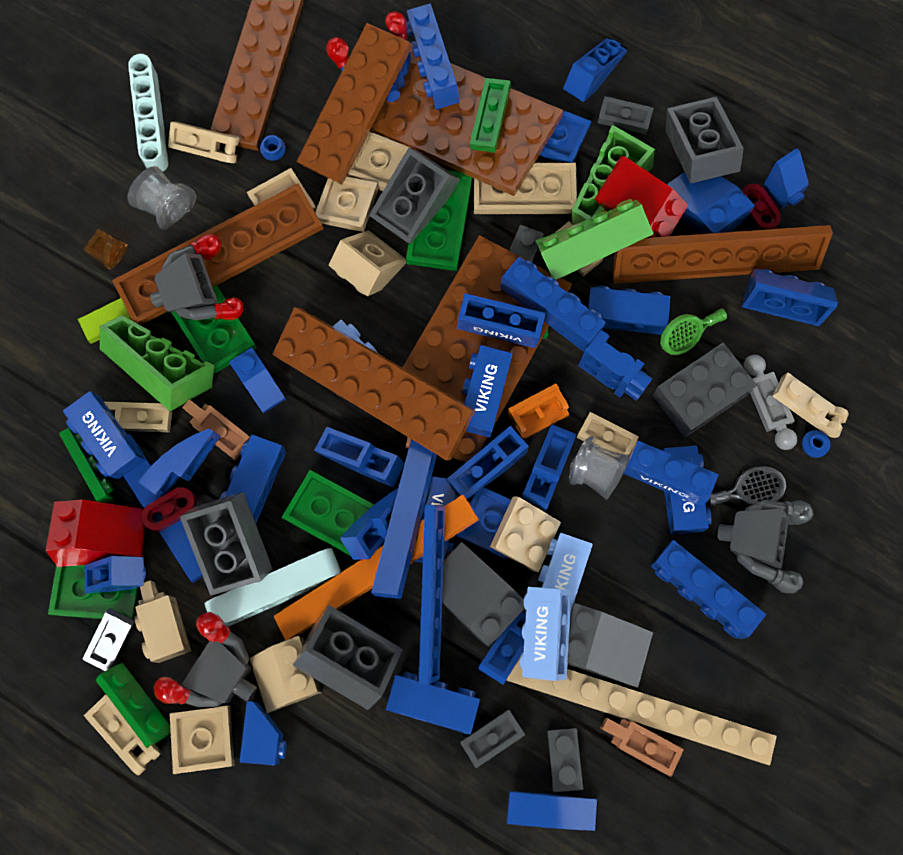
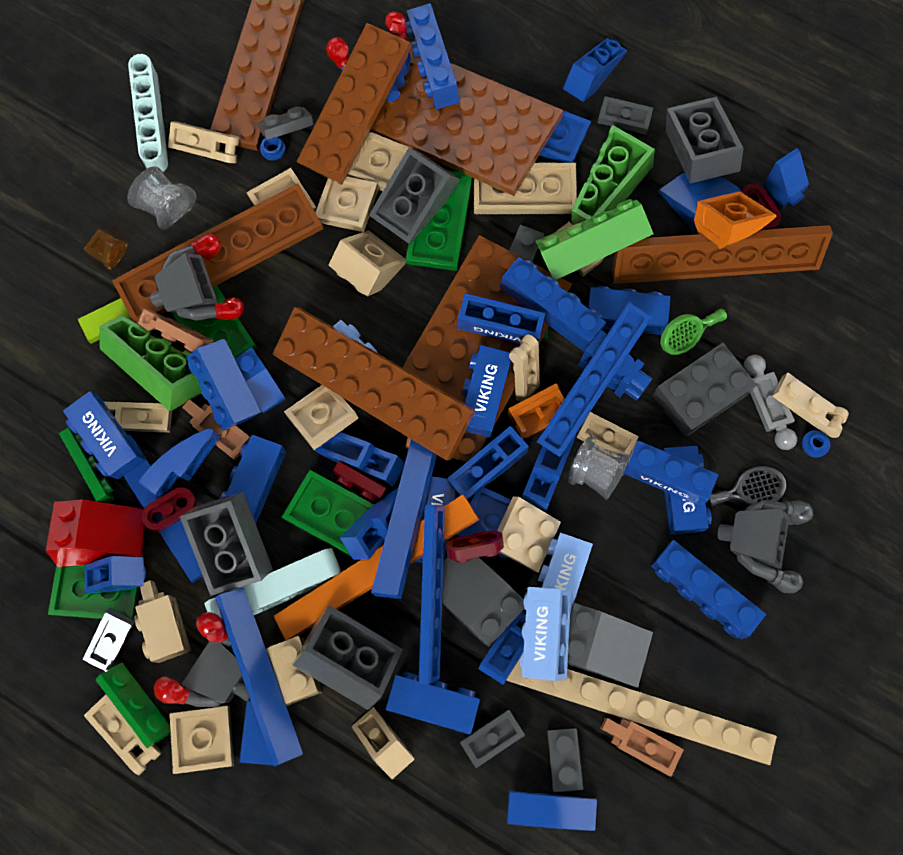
(173, 330): none -> nougat hinge
(223, 384): none -> blue brick
(258, 676): none -> blue tile
(278, 125): none -> dark grey plate
(321, 416): none -> tan plate
(369, 489): none -> dark red plate
(382, 743): none -> tan slope
(475, 545): none -> dark red plate
(490, 115): green plate -> none
(526, 367): none -> tan plate
(595, 378): none -> blue tile
(659, 201): red slope -> none
(730, 218): none -> orange slope
(789, 297): blue slope -> none

